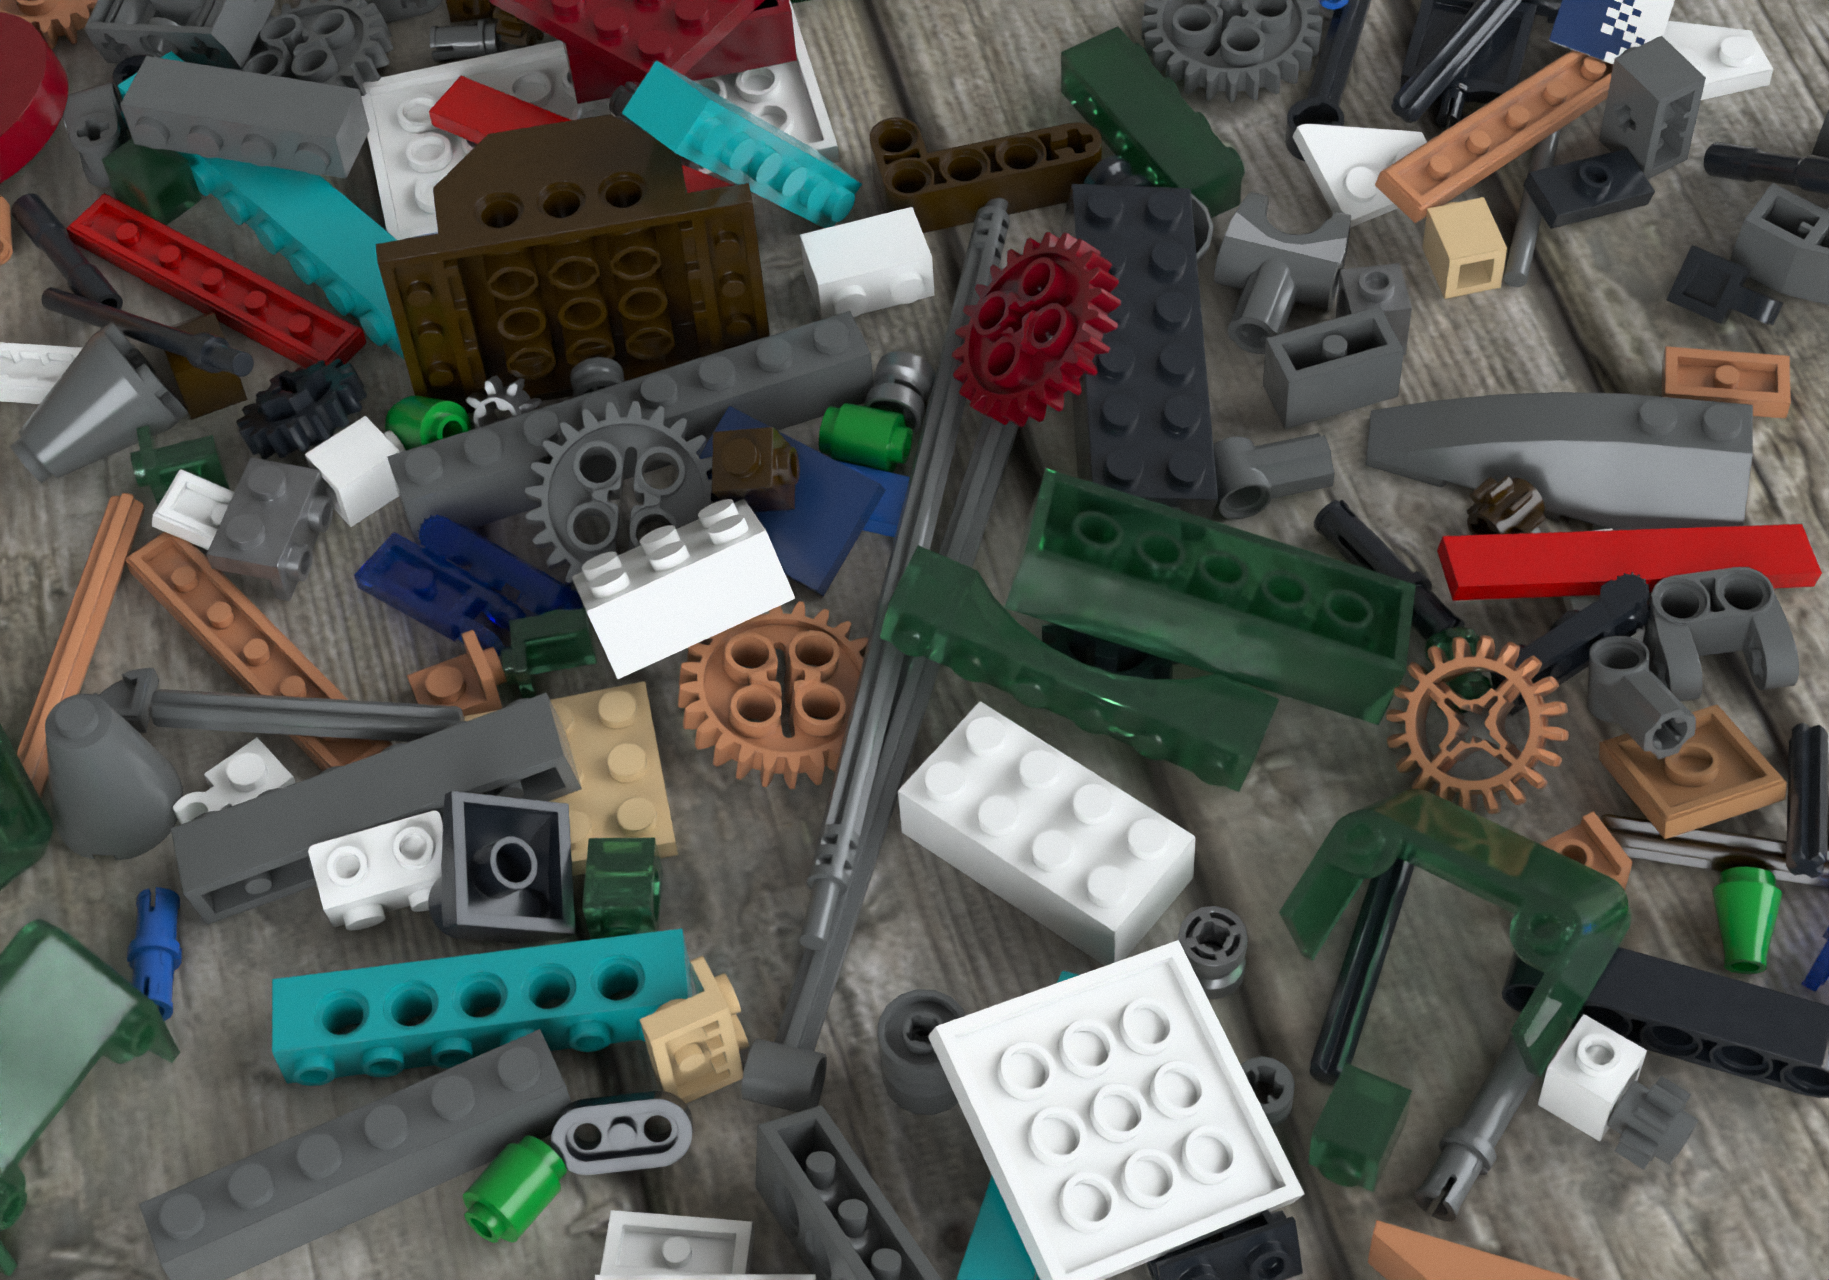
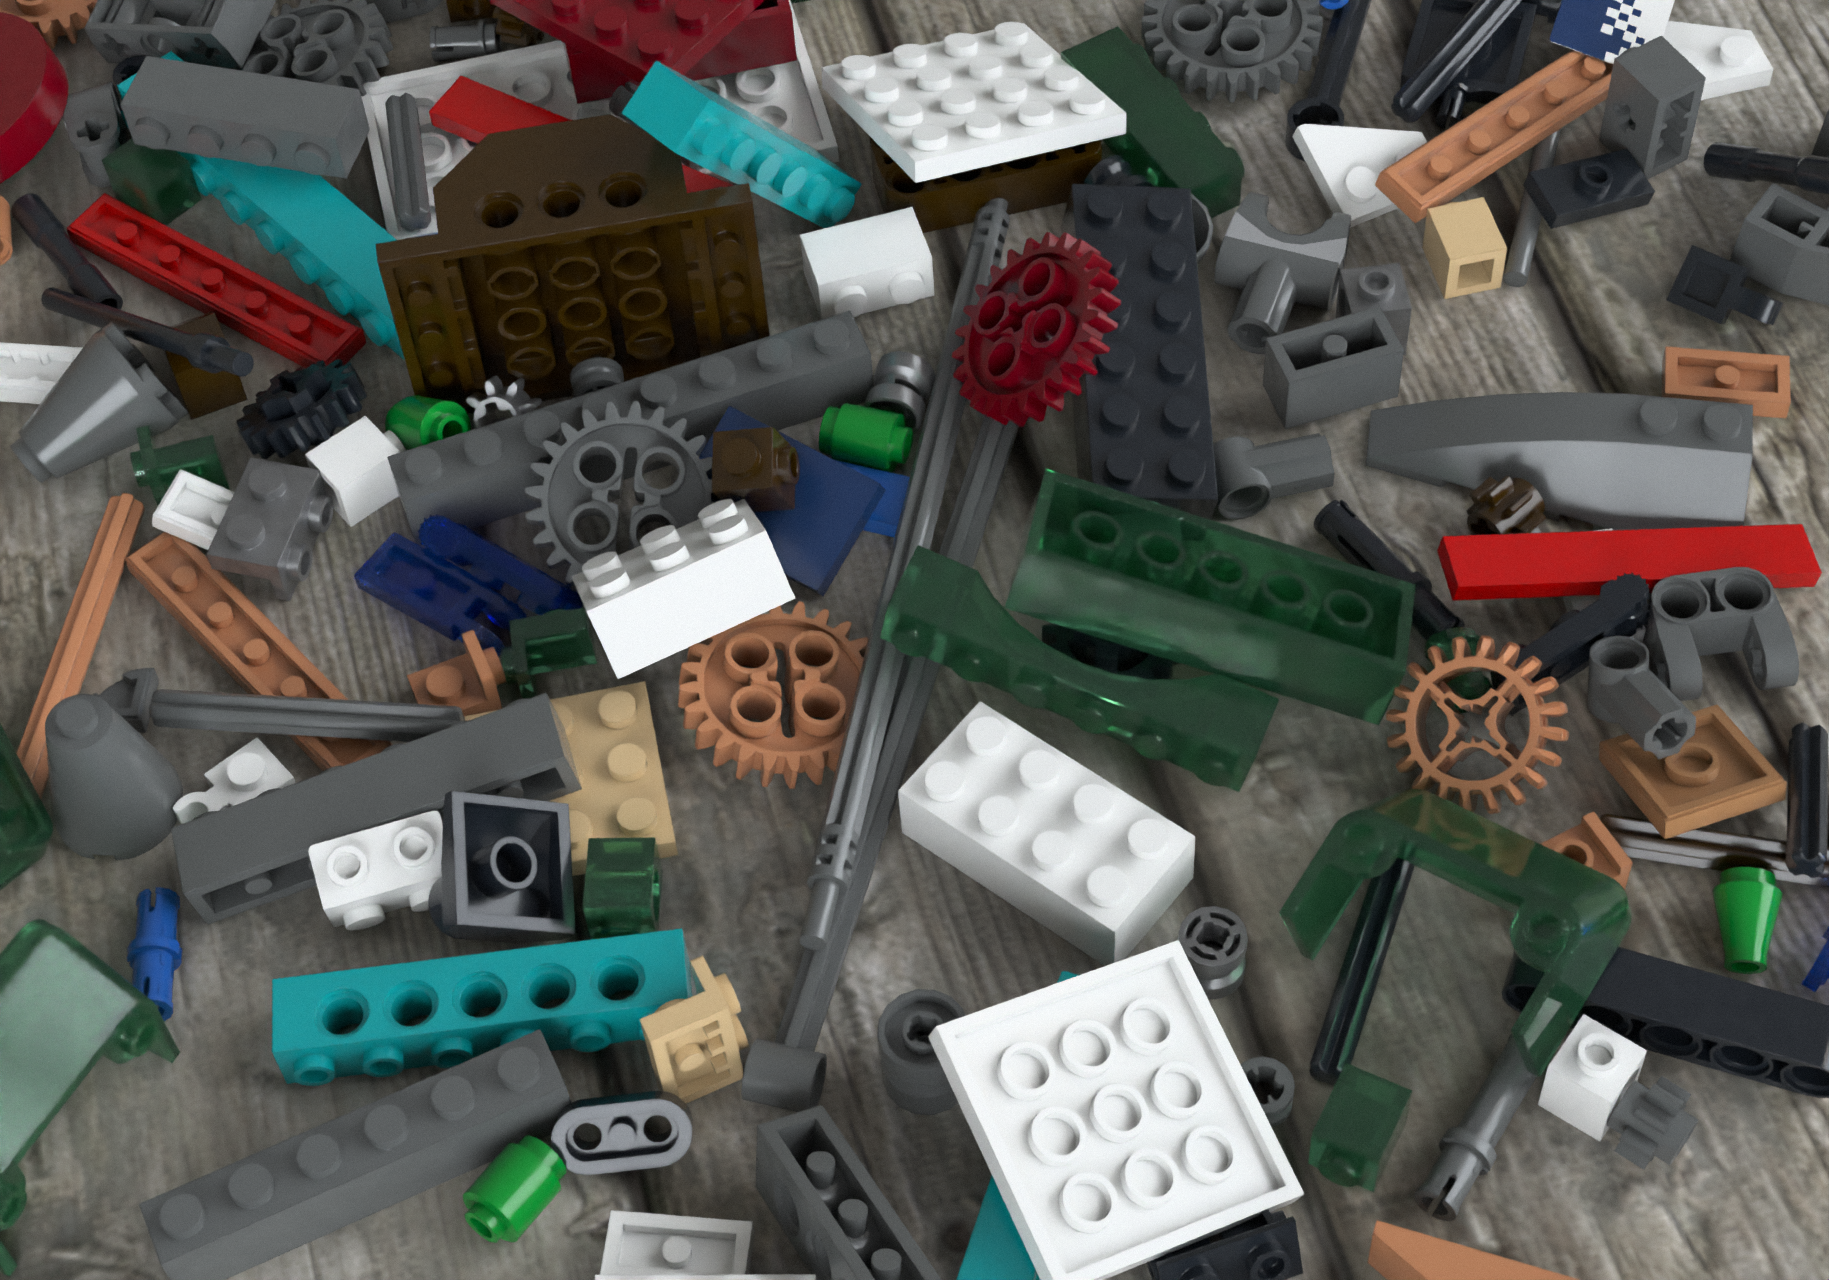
(408, 162): none -> dark grey axle
(971, 101): none -> white plate

